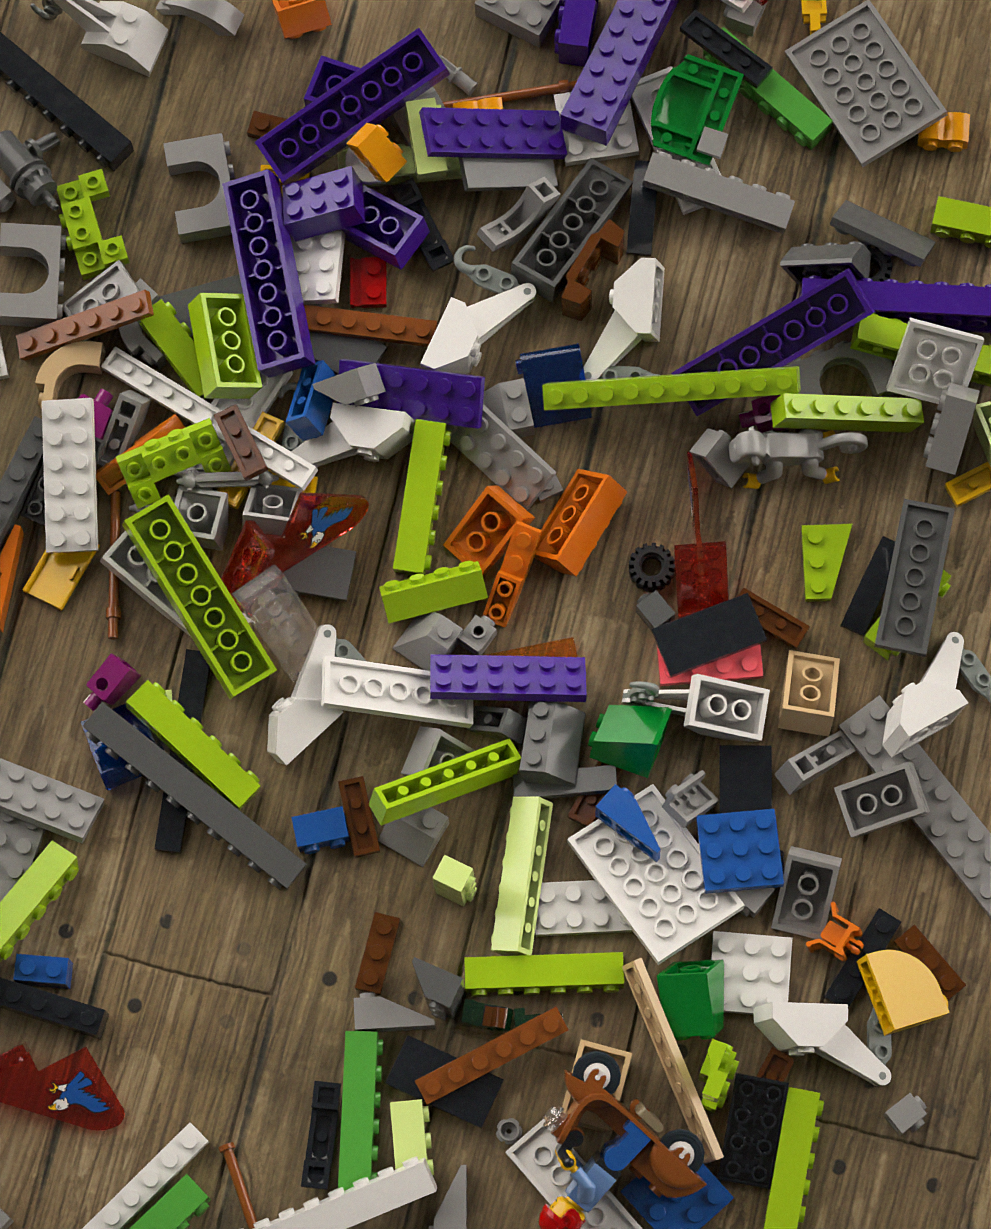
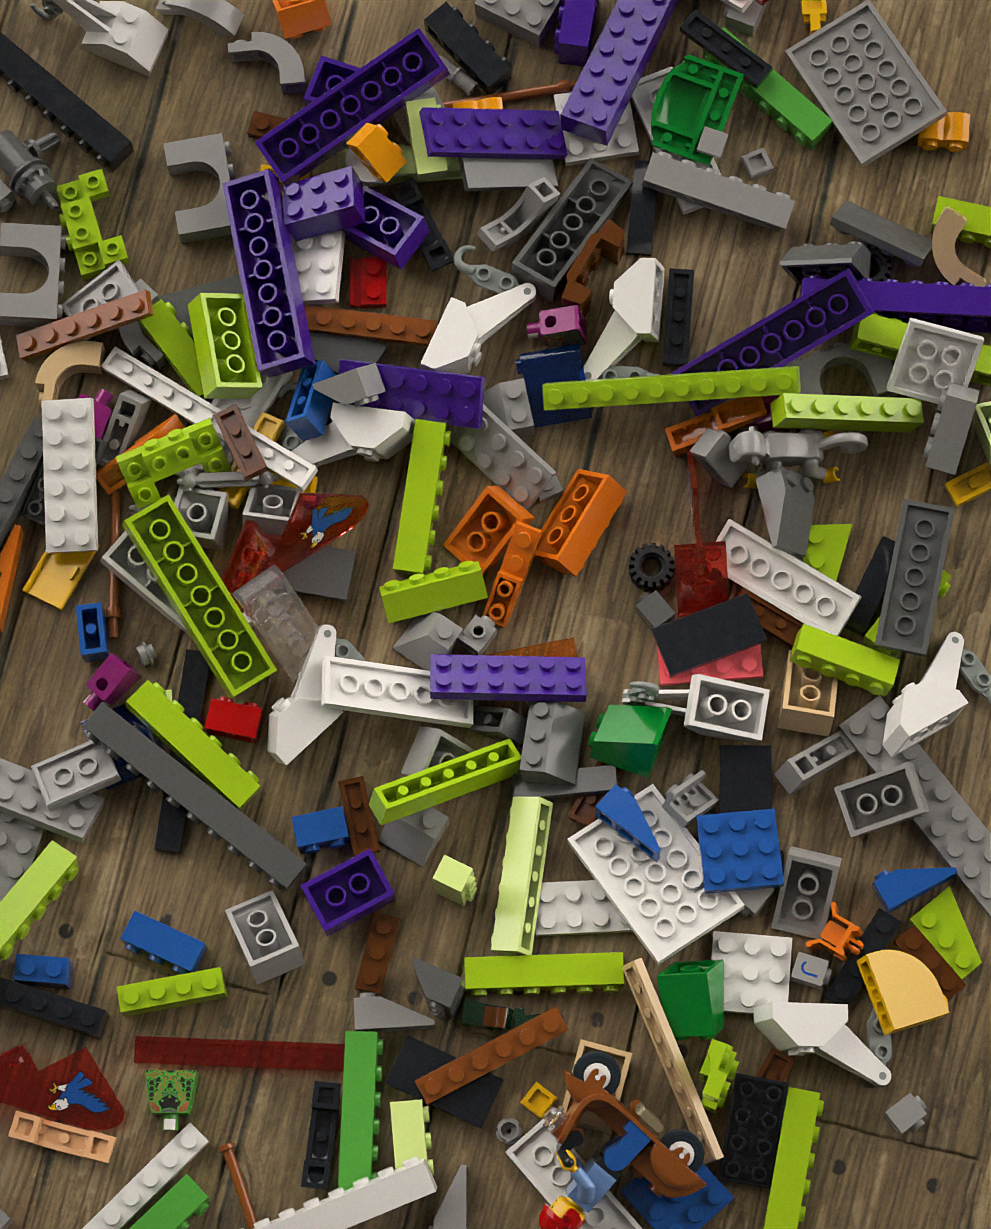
(62, 1137): none -> light nougat slope
(75, 774): none -> light grey tile
(92, 632): none -> blue brick
(146, 654): none -> light grey plate
(163, 943): none -> blue brick
(171, 1094): none -> torso
(172, 992): none -> lime brick
(234, 720): none -> red brick
(239, 1053): none -> clear red tile
(265, 937): none -> light grey slope
(275, 51): none -> light grey arch
(348, 892): none -> dark purple brick
(468, 48): none -> black brick
(538, 1100): none -> yellow tile
(560, 327): none -> magenta torso
(678, 317): none -> black plate
(723, 417): none -> orange slope
(757, 164): none -> light grey tile
(786, 580): none -> white plate
(787, 508): none -> dark grey slope
(810, 971): none -> light grey brick
(844, 660): none -> lime brick
(905, 885): none -> blue slope
(943, 247): none -> tan arch
(947, 932): none -> lime wing

